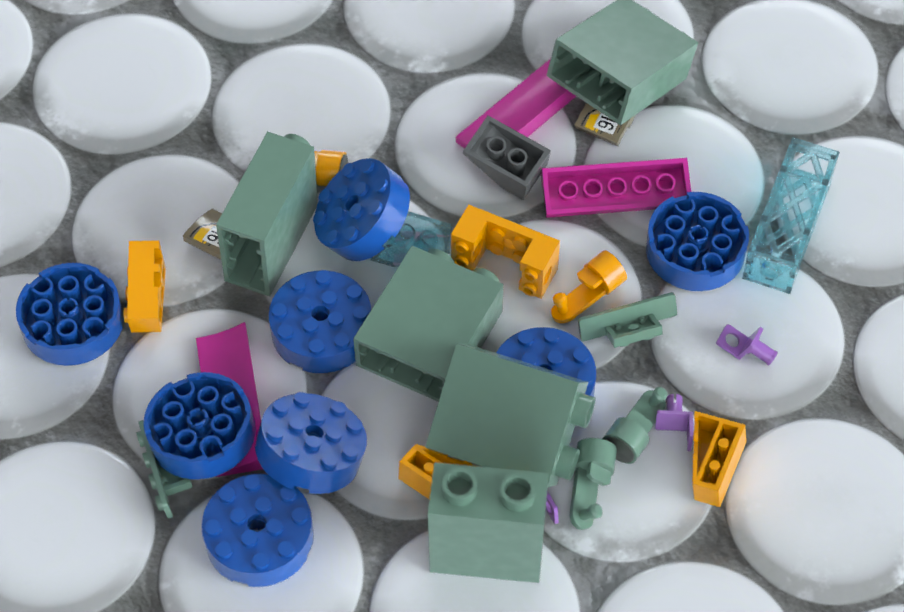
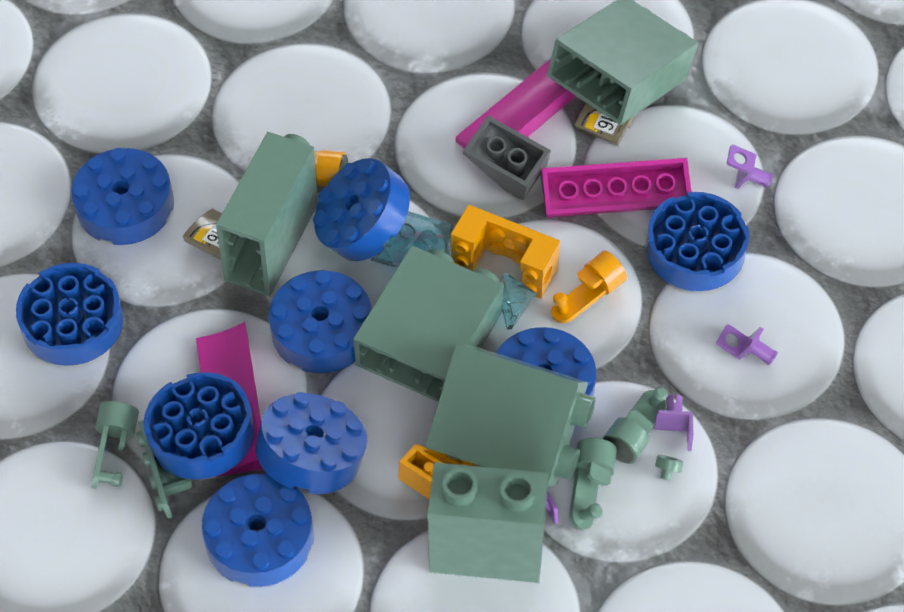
(116, 421): none -> sand green piece
(122, 196): none -> blue brick
(145, 286): light orange wedge -> none
(515, 299): none -> clear light blue slope
(629, 322): sand green bracket -> none
(668, 466): none -> sand green tile
(715, 456): light orange wedge -> none
(747, 170): none -> medium lavender bracket
(771, 266): clear light blue piece -> none

